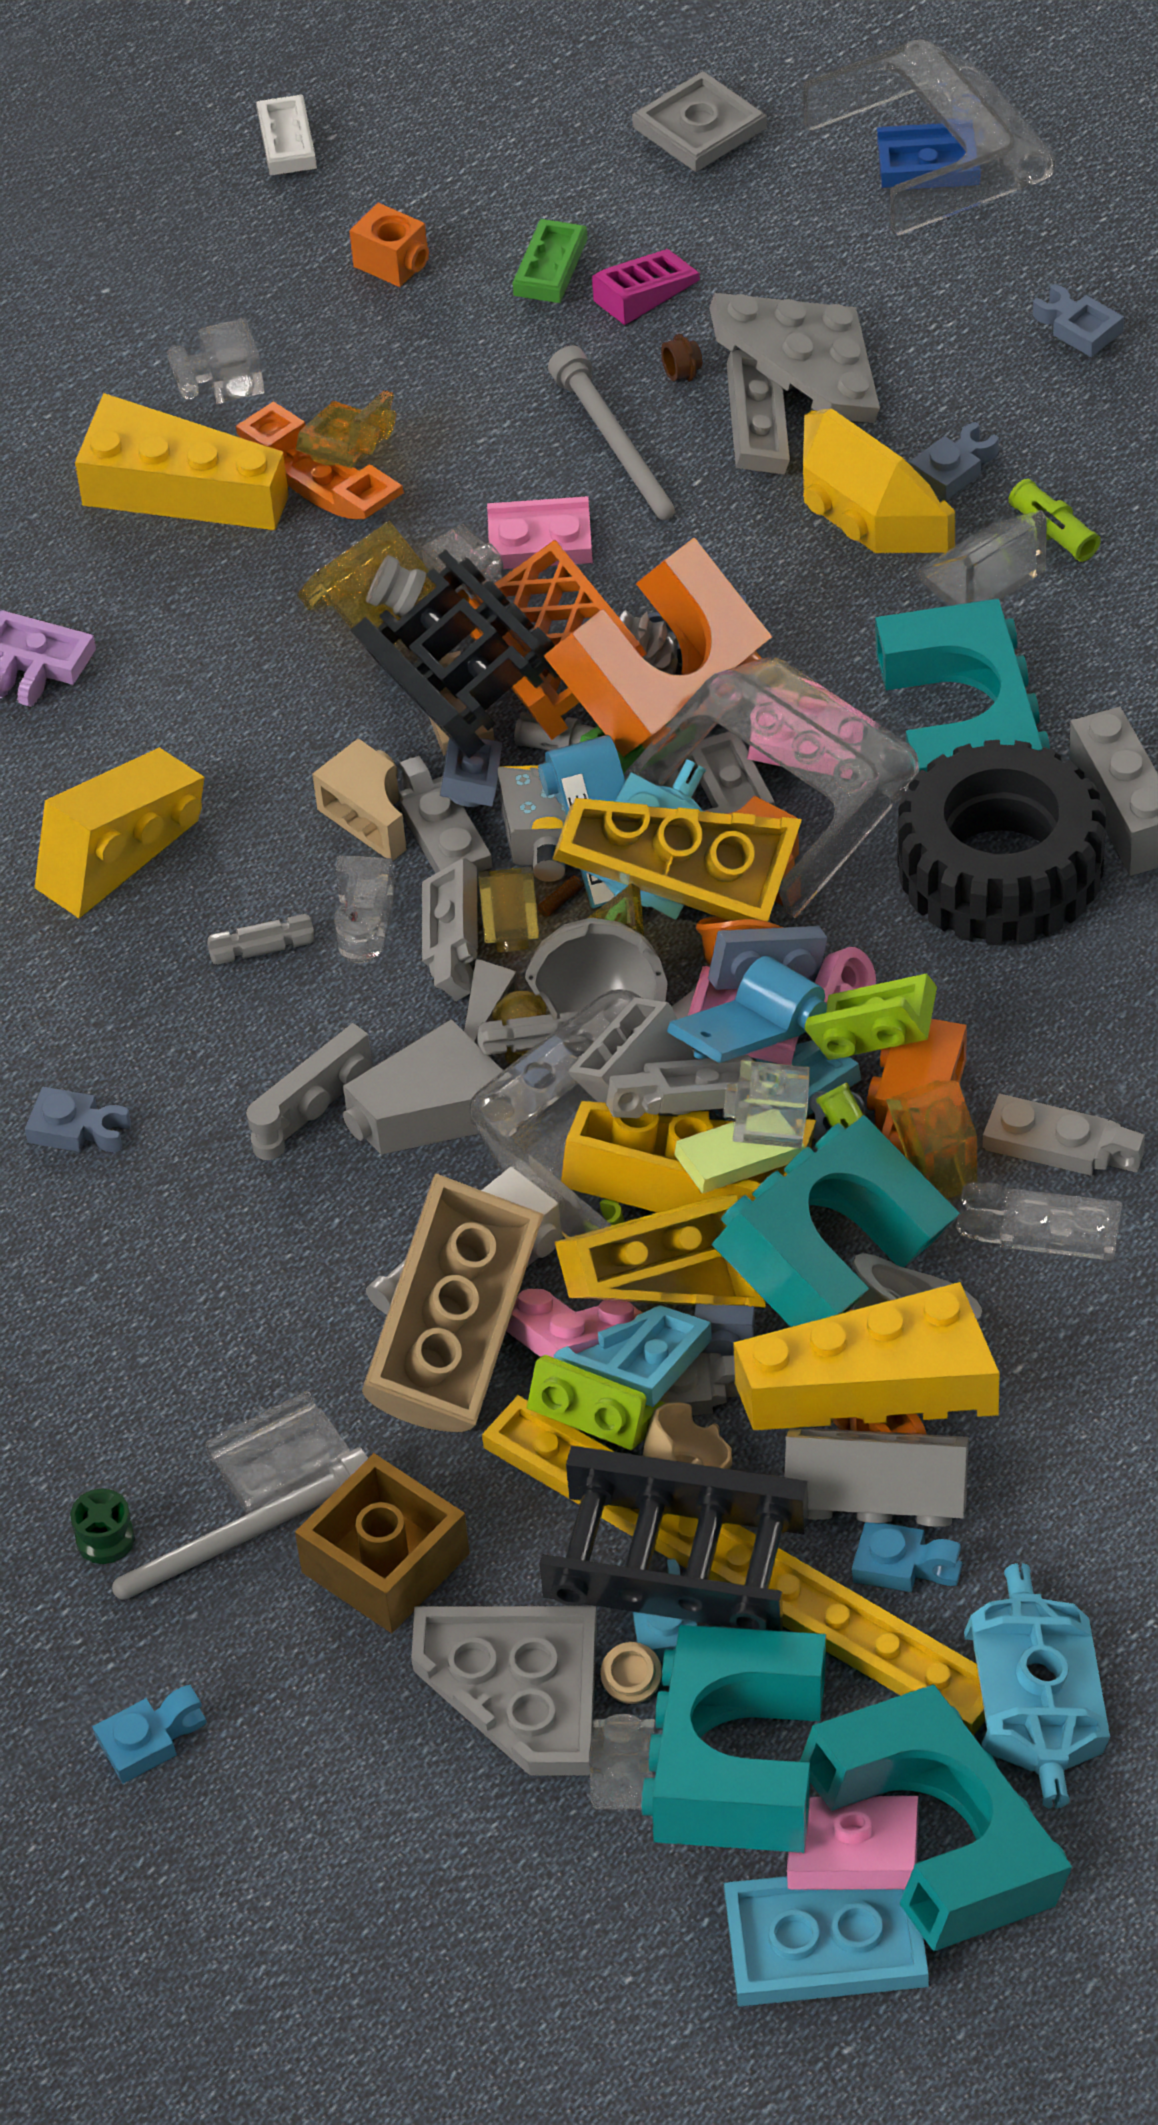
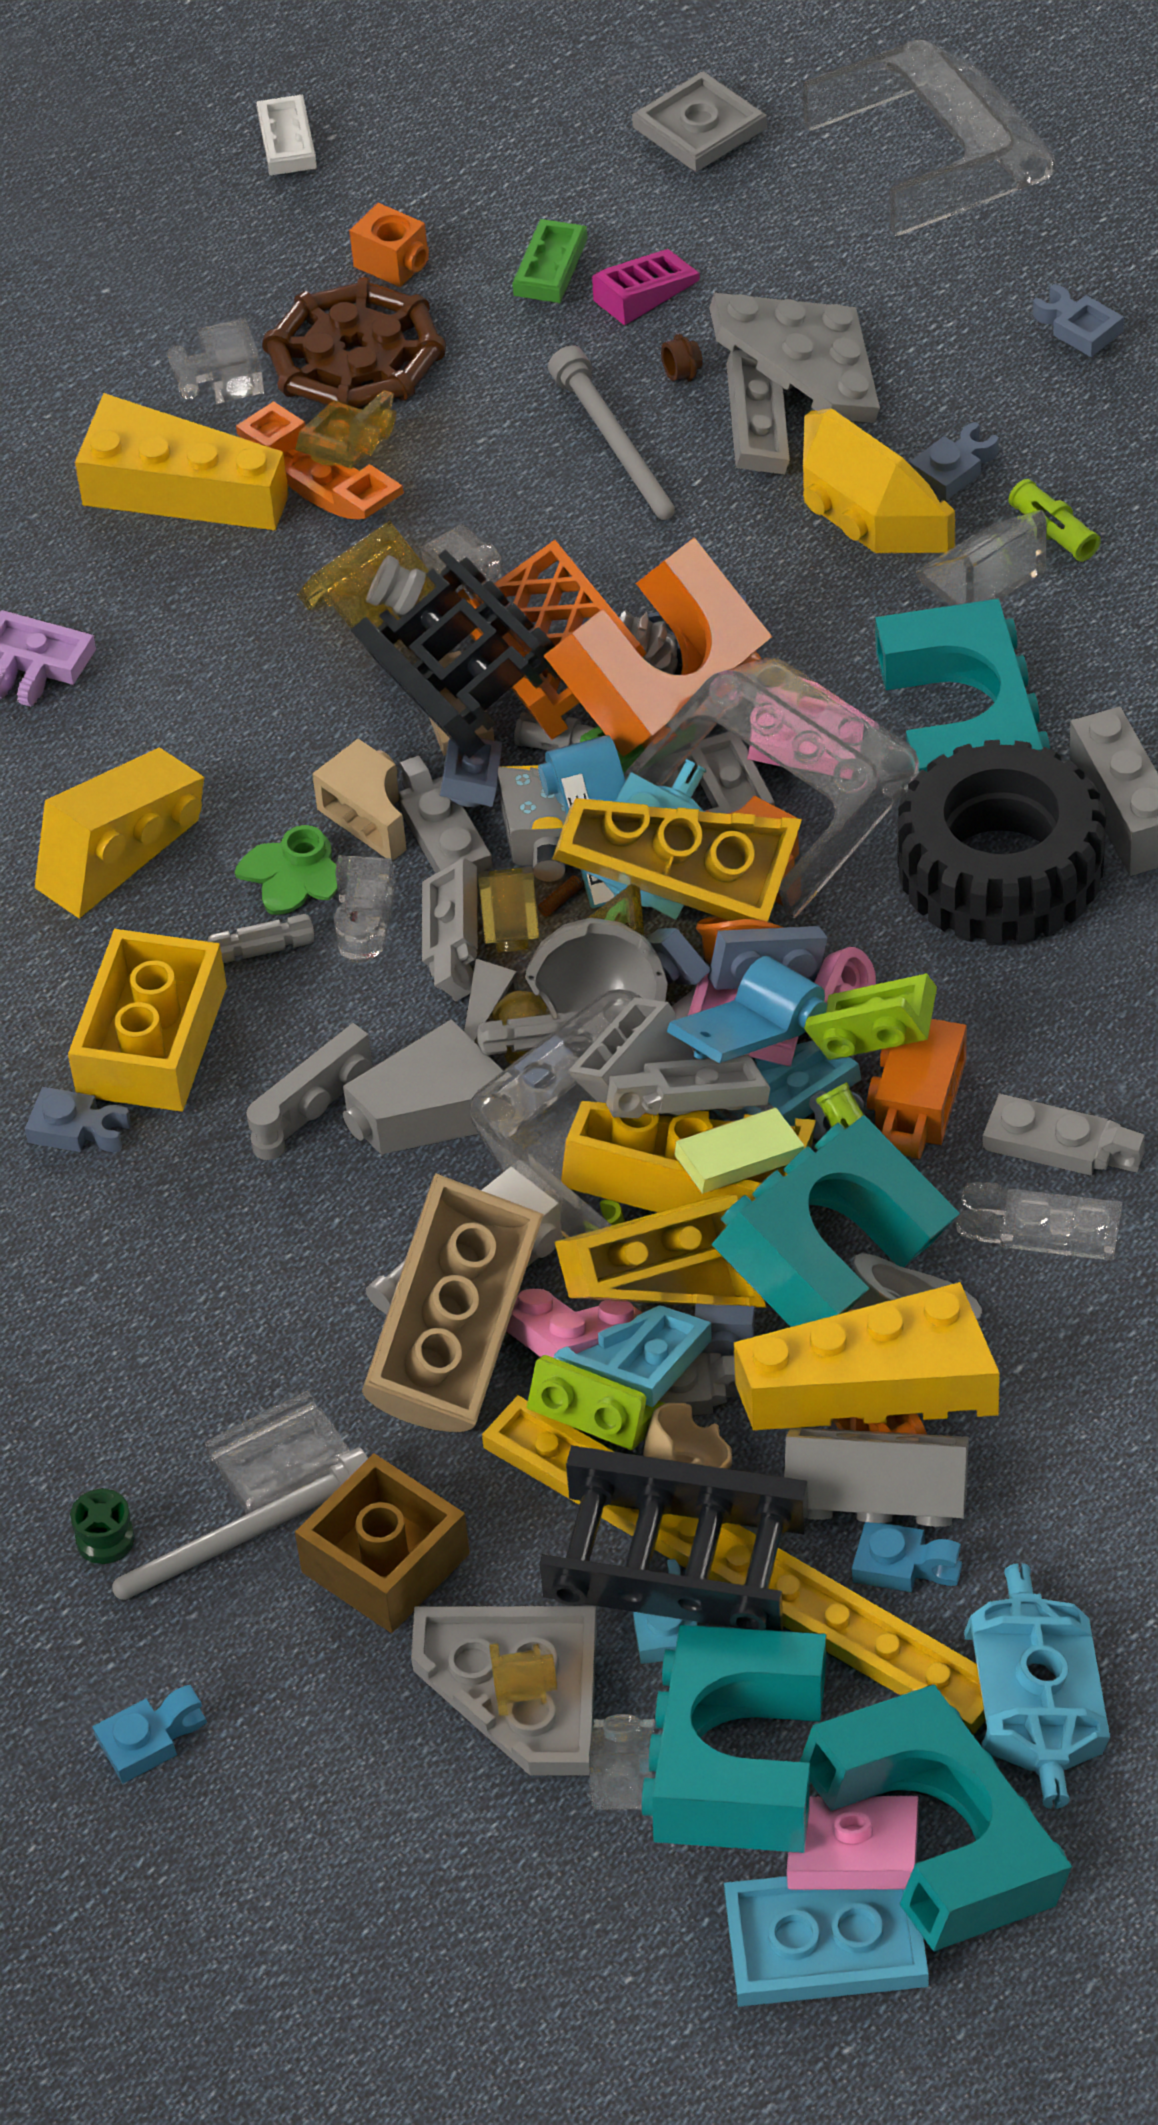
(148, 1019): none -> yellow brick
(291, 869): none -> bright green plate
(338, 373): none -> reddish brown plate
(522, 1676): none -> clear yellow brick
(528, 526): bright pink plate -> none
(631, 1672): tan plate -> none
(678, 957): none -> sand blue plate
(768, 1104): clear brick -> none
(914, 151): blue plate -> none
(937, 1134): clear yellow slope -> none

